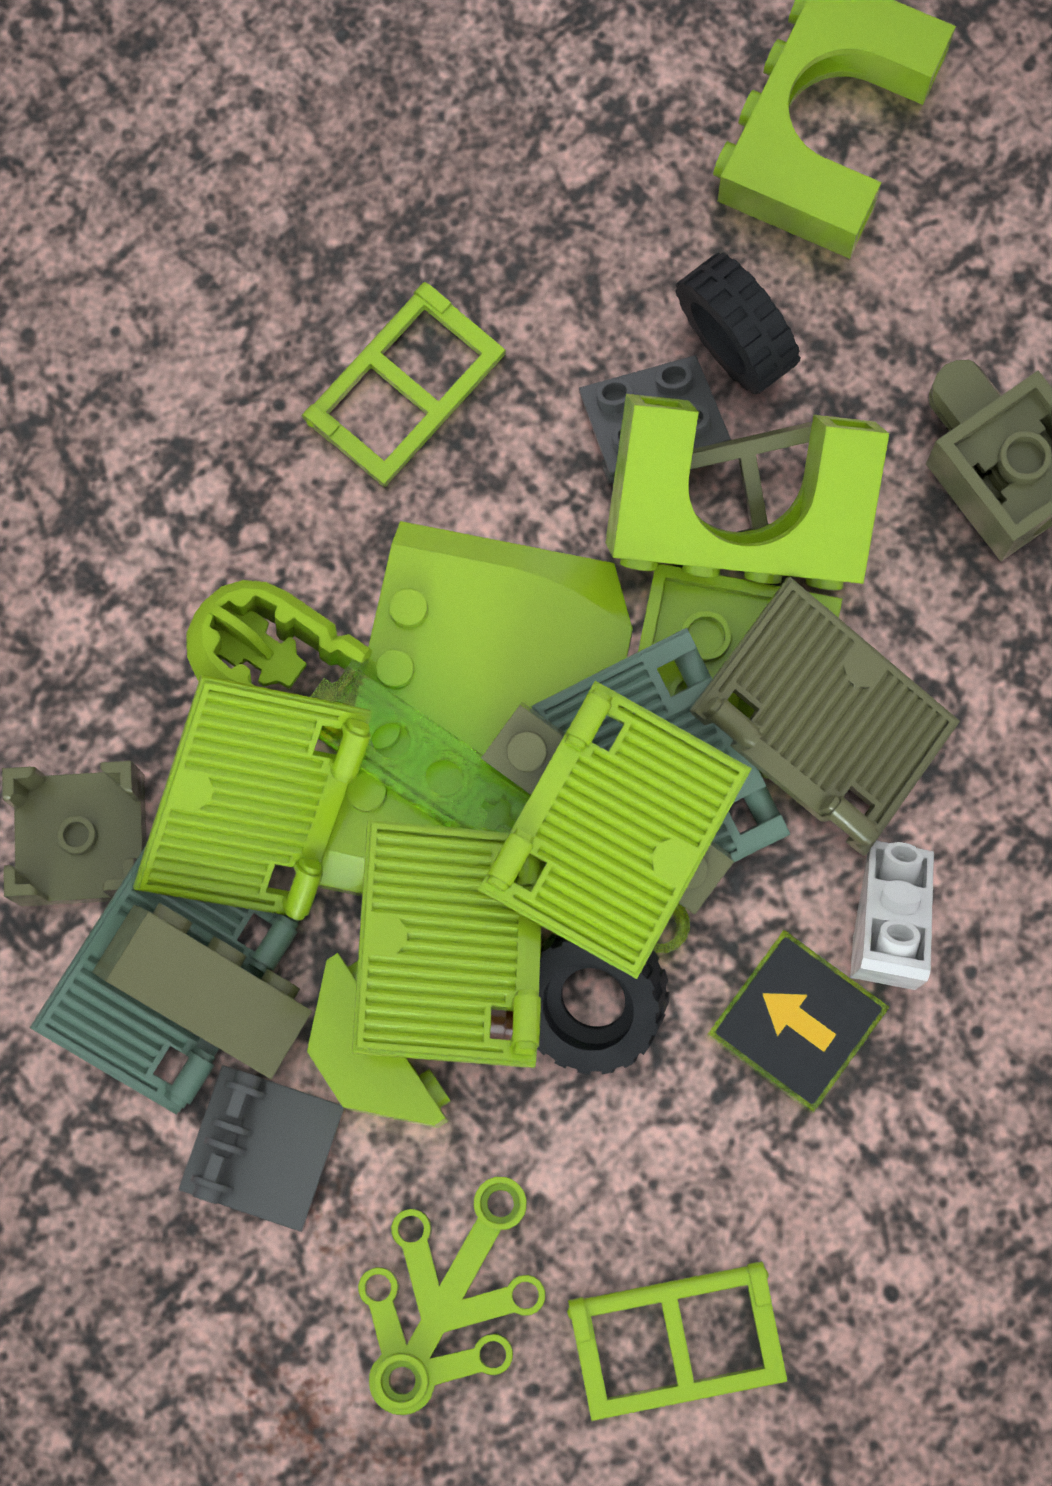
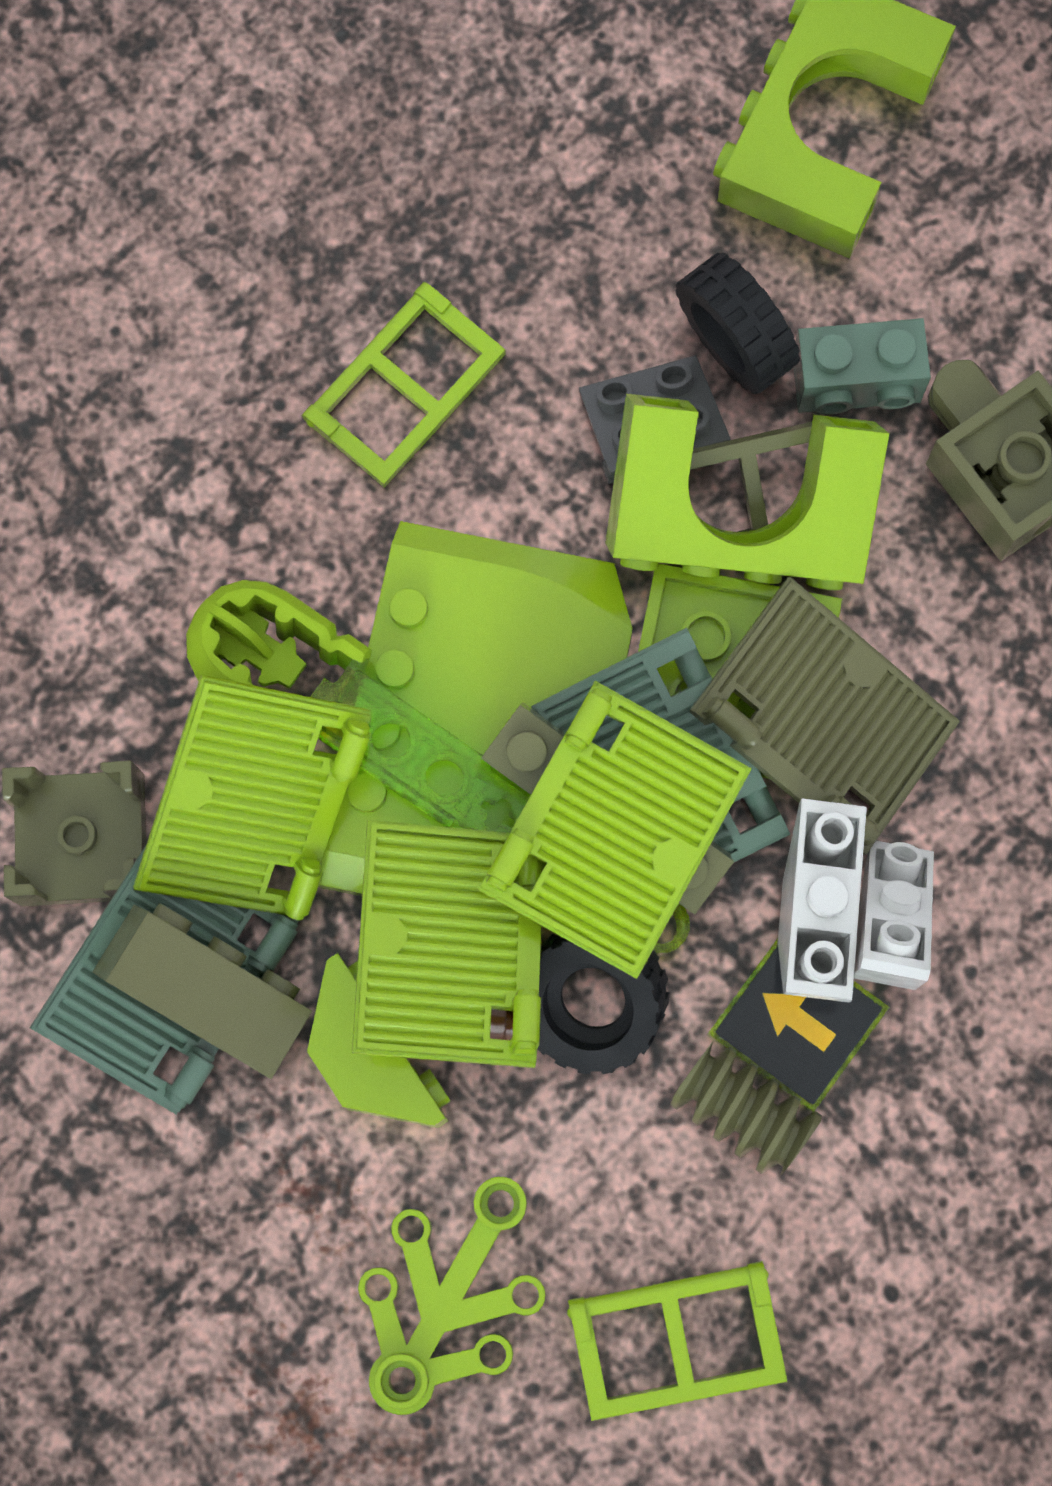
(261, 1148): dark grey hinge -> none
(746, 1110): none -> olive piece
(822, 901): none -> white slope
(861, 366): none -> sand green brick

